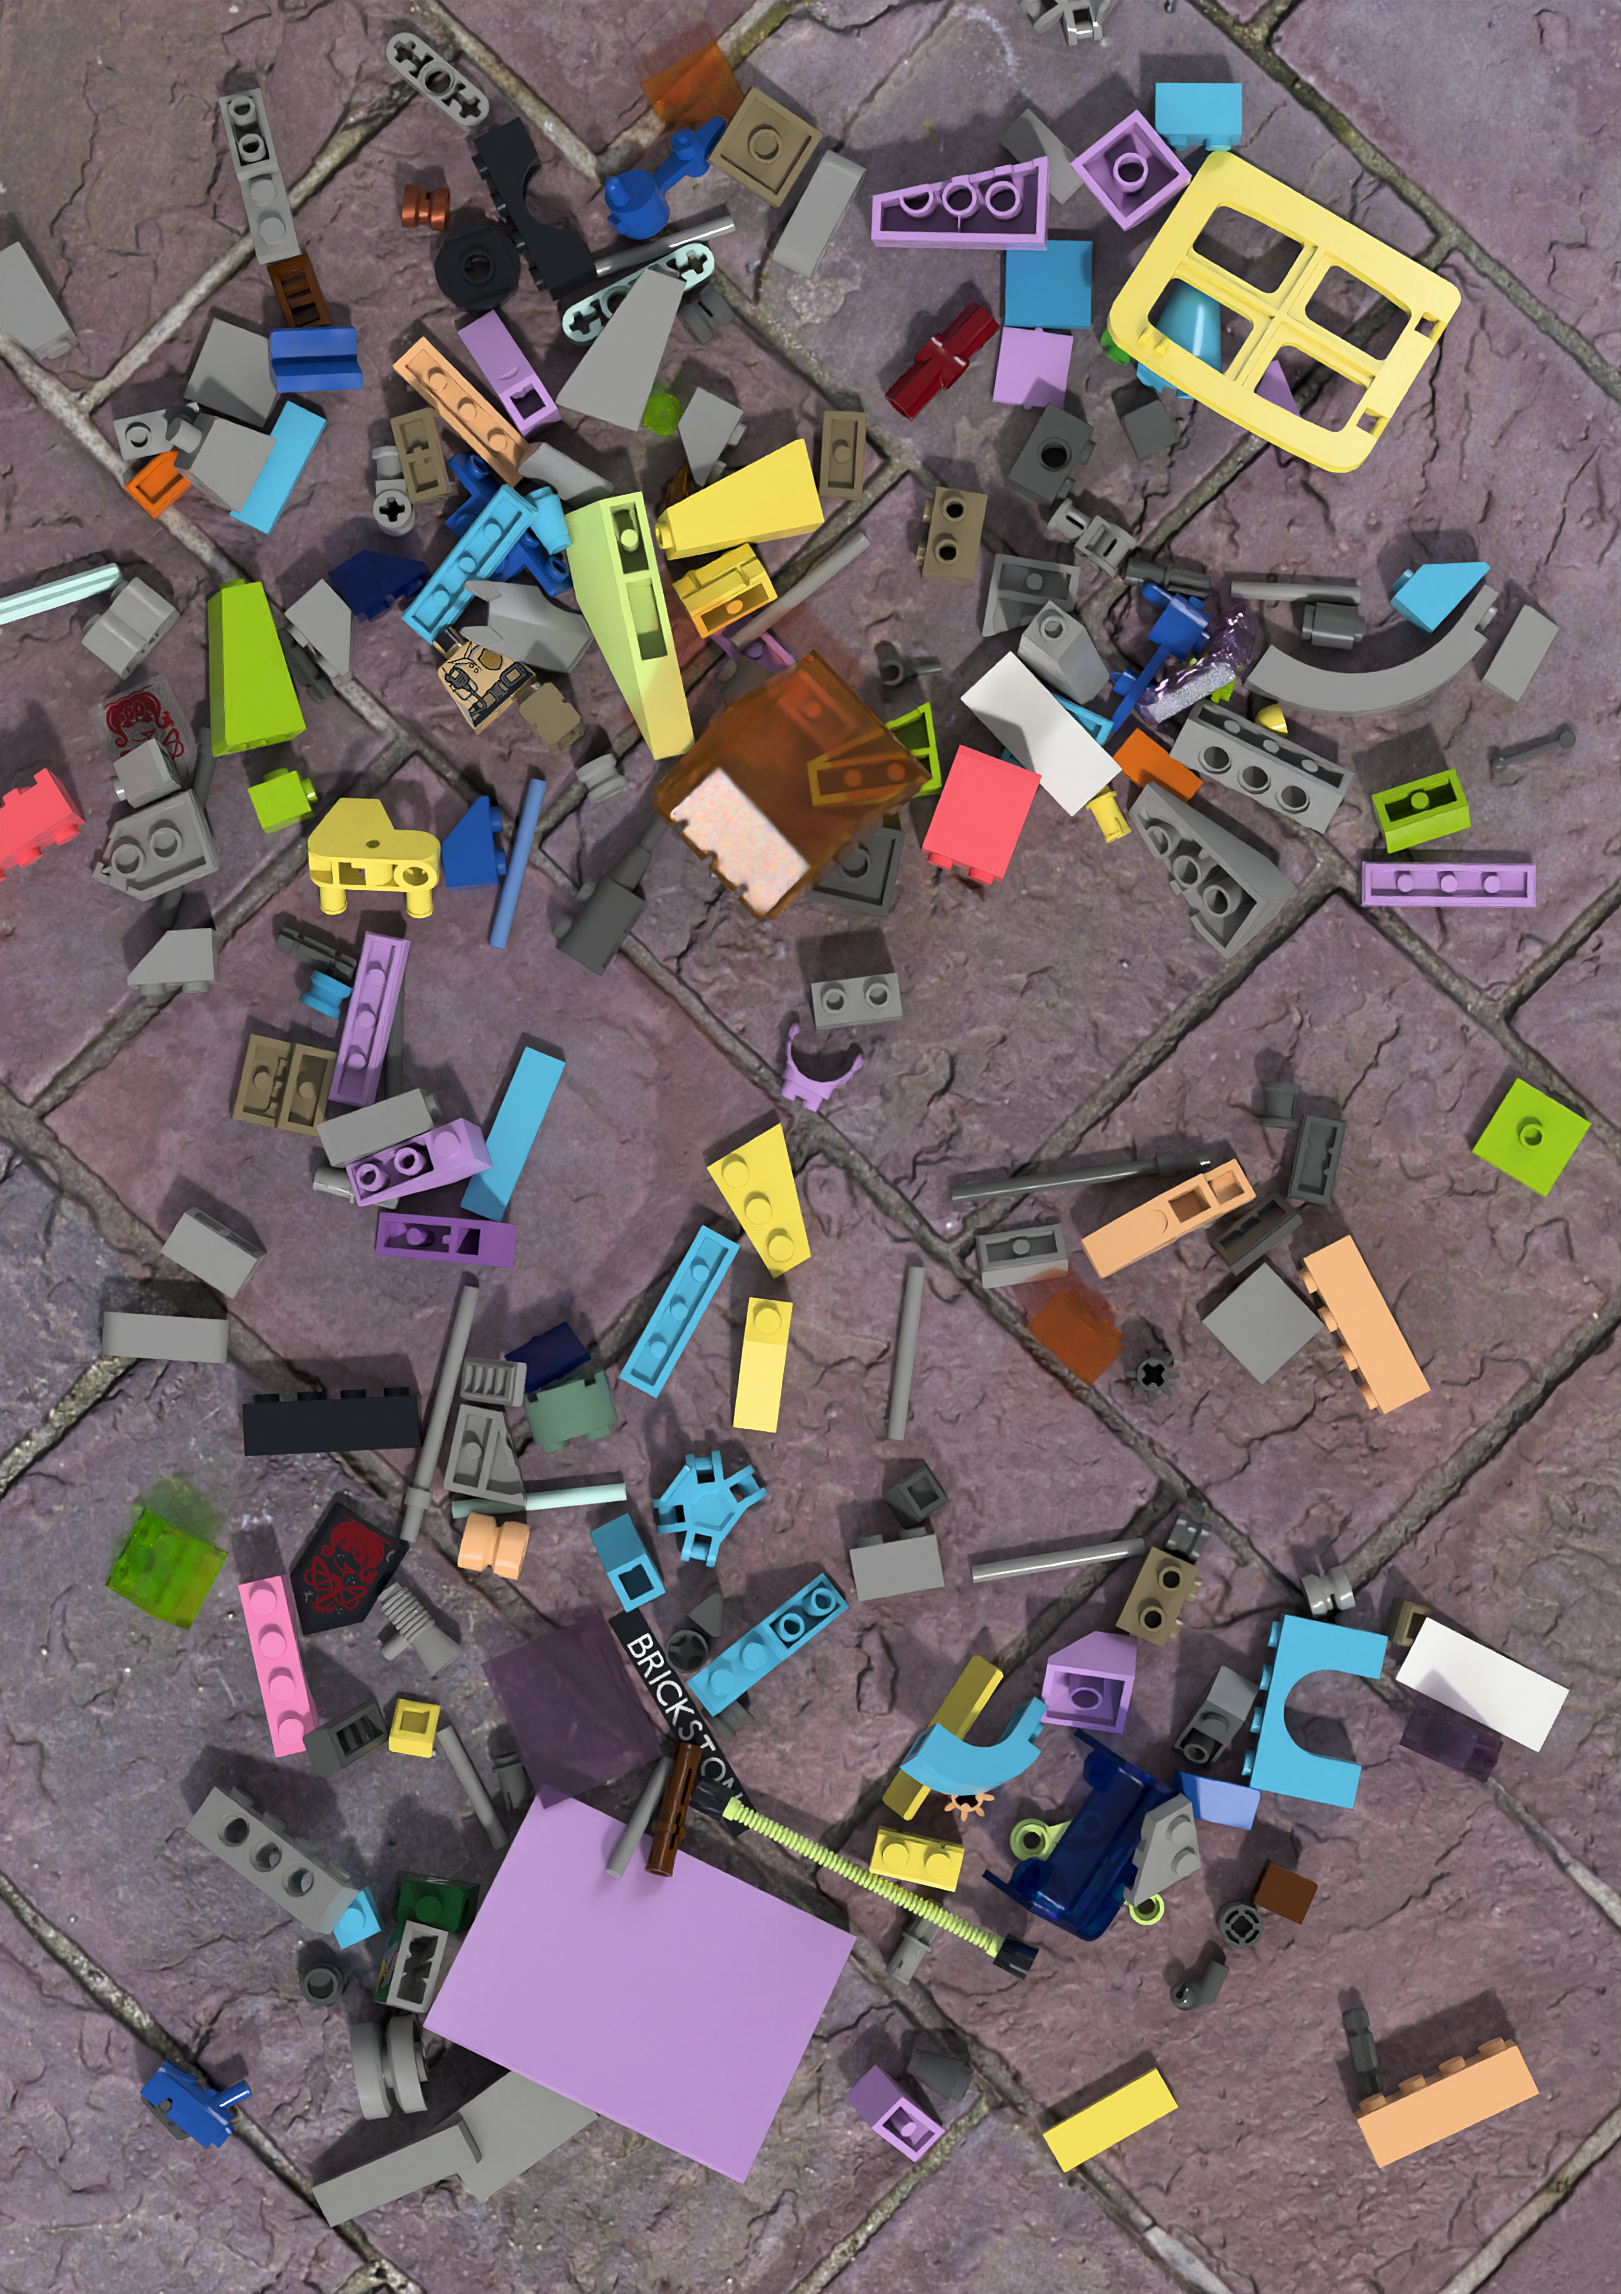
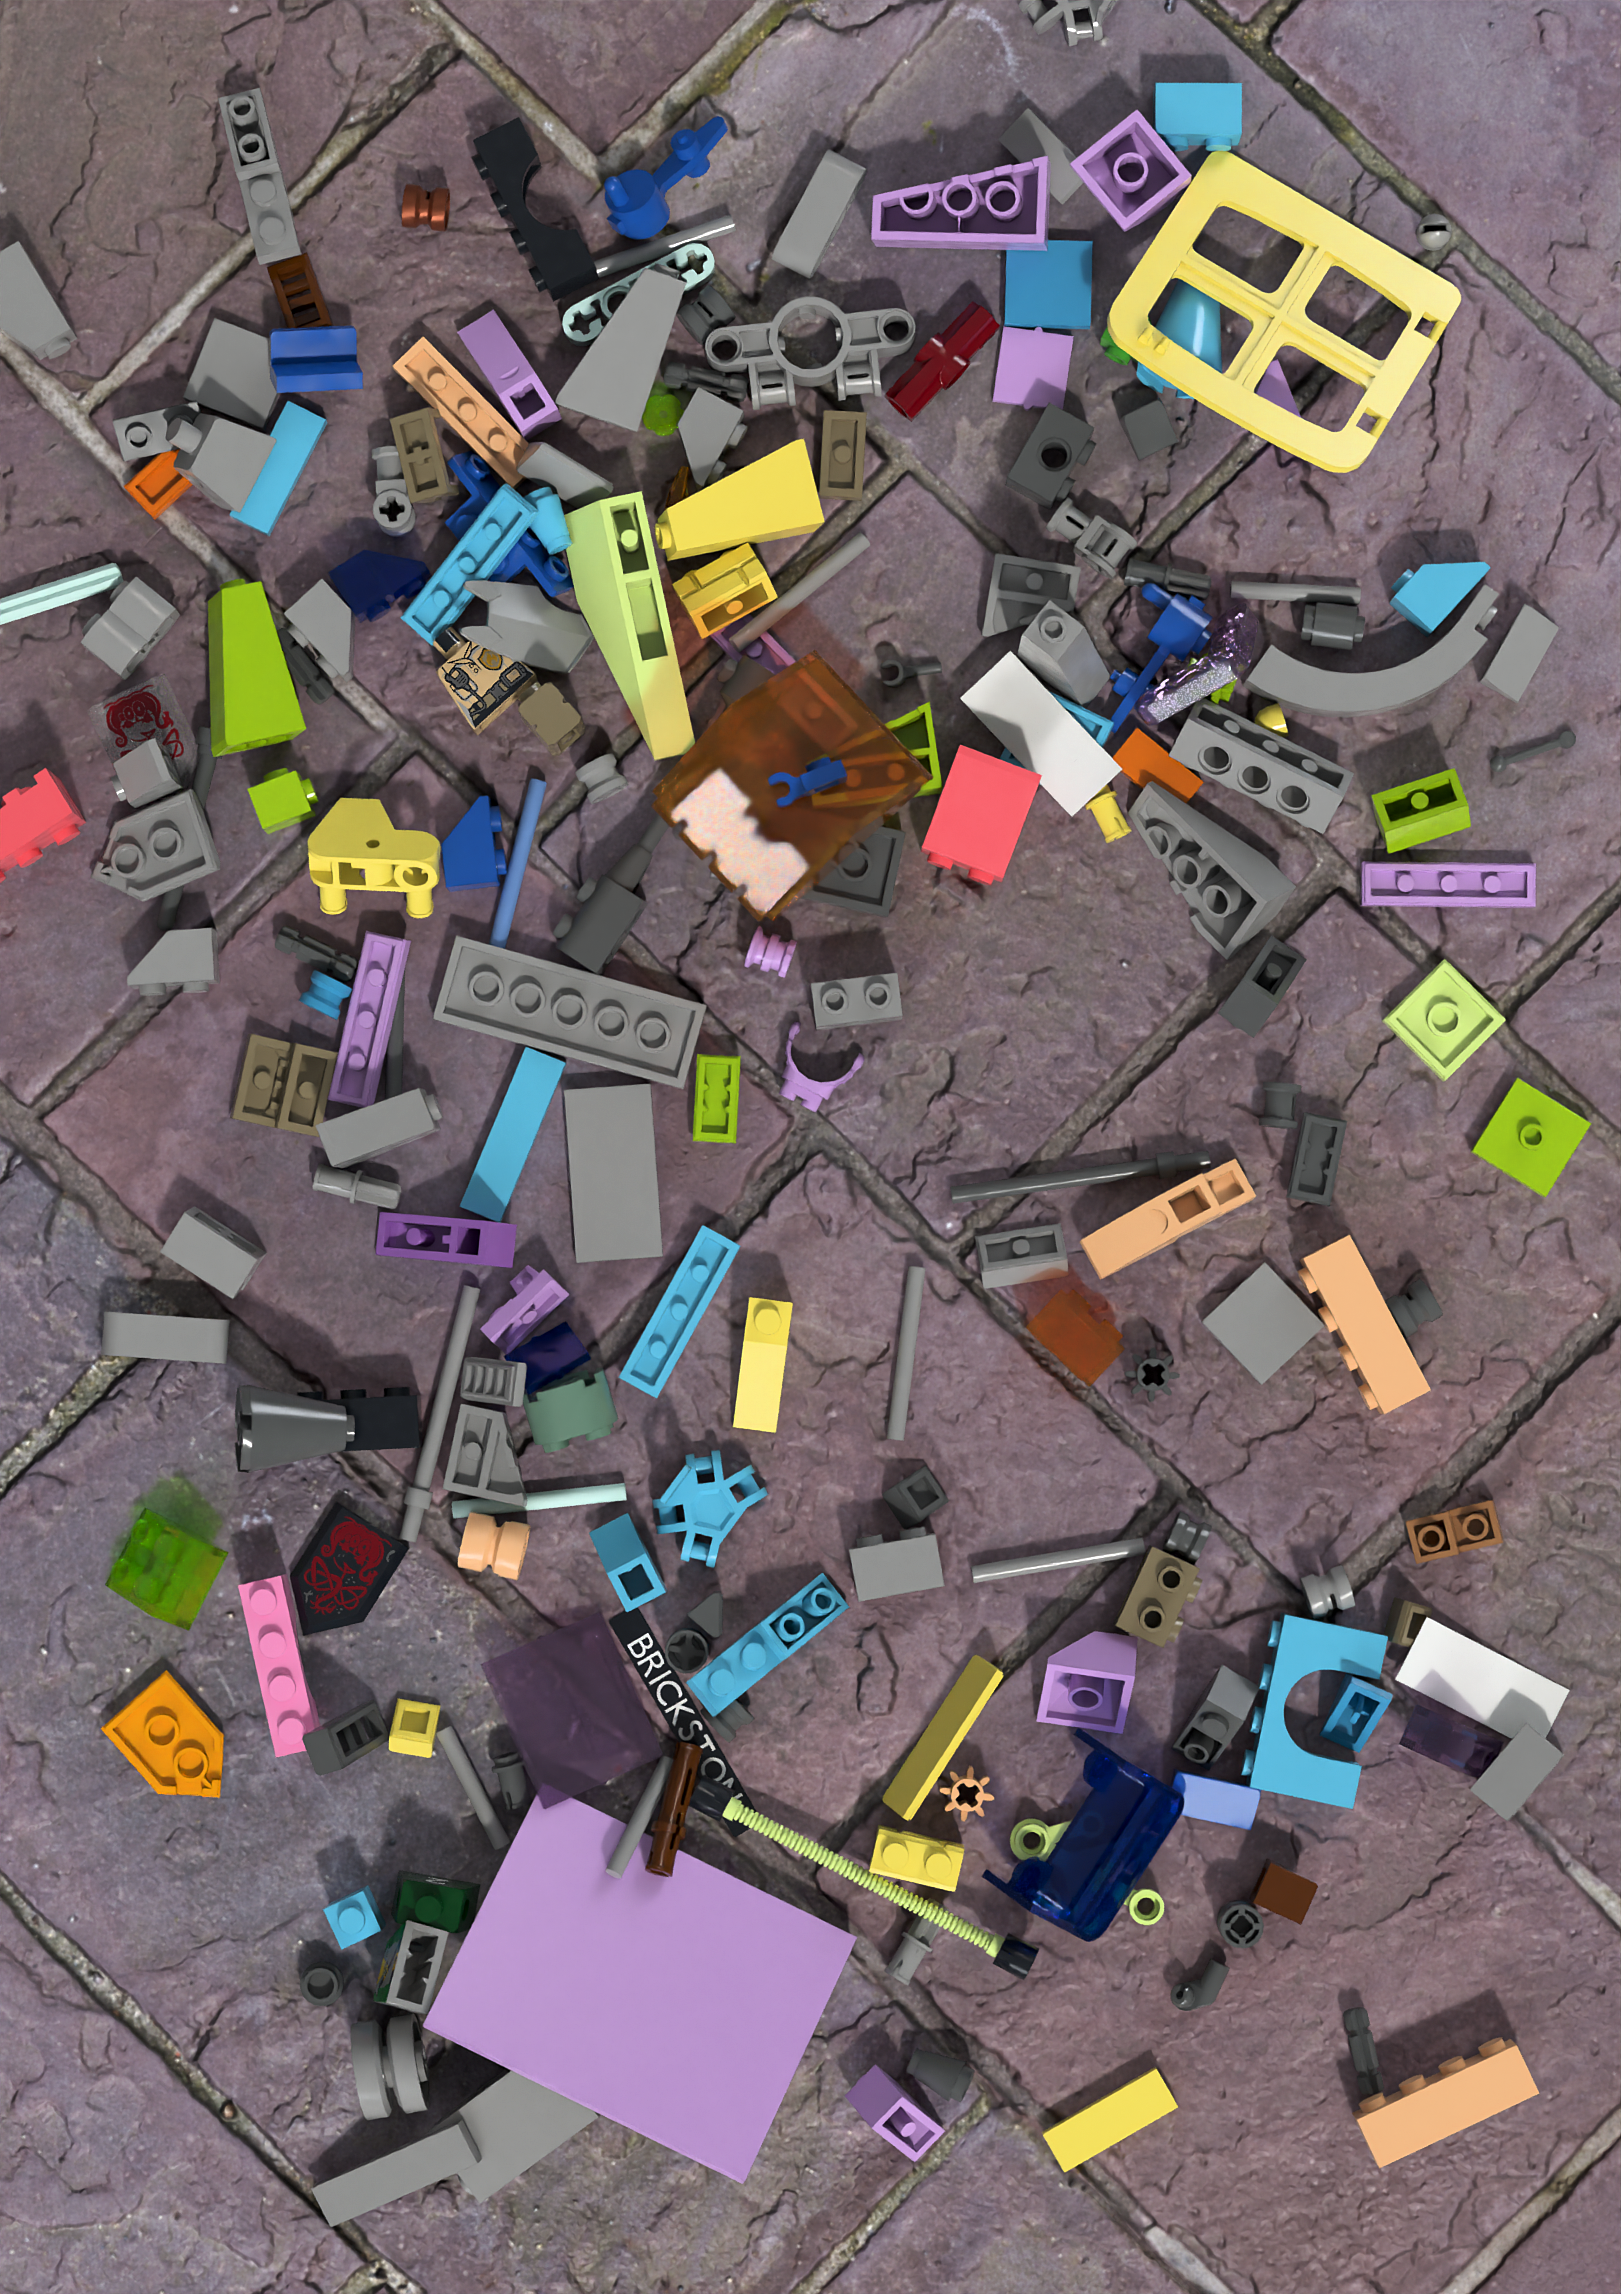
(170, 1740): none -> light orange tile
(190, 2109): blue piece -> none
(217, 1828): light grey brick -> none
(286, 1428): none -> dark grey cone
(407, 70): light grey beam -> none
(416, 1628): light grey piece -> none
(420, 1163): lavender slope -> none
(490, 247): black plate -> none
(535, 1299): none -> lavender hinge
(569, 1012): none -> light grey plate
(613, 1173): none -> light grey tile
(694, 88): clear orange wing -> none
(707, 379): none -> dark grey axle
(716, 1098): none -> lime plate
(764, 147): dark tan plate -> none
(765, 1200): light yellow wing -> none
(770, 952): none -> lavender bush
(772, 376): none -> light grey piece
(819, 777): none -> blue plate
(953, 536): dark tan brick -> none
(962, 1769): medium azure arch -> none
(1165, 1851): light grey wing -> none
(1256, 1233): dark grey plate -> none
(1262, 986): none -> dark grey slope
(1355, 1712): none -> dark azure slope
(1413, 1308): none -> dark grey wheel
(1435, 239): none -> light grey hinge
(1444, 1020): none -> yellowish green tile
(1454, 1531): none -> medium nougat slope
(1517, 1772): none -> light grey hinge

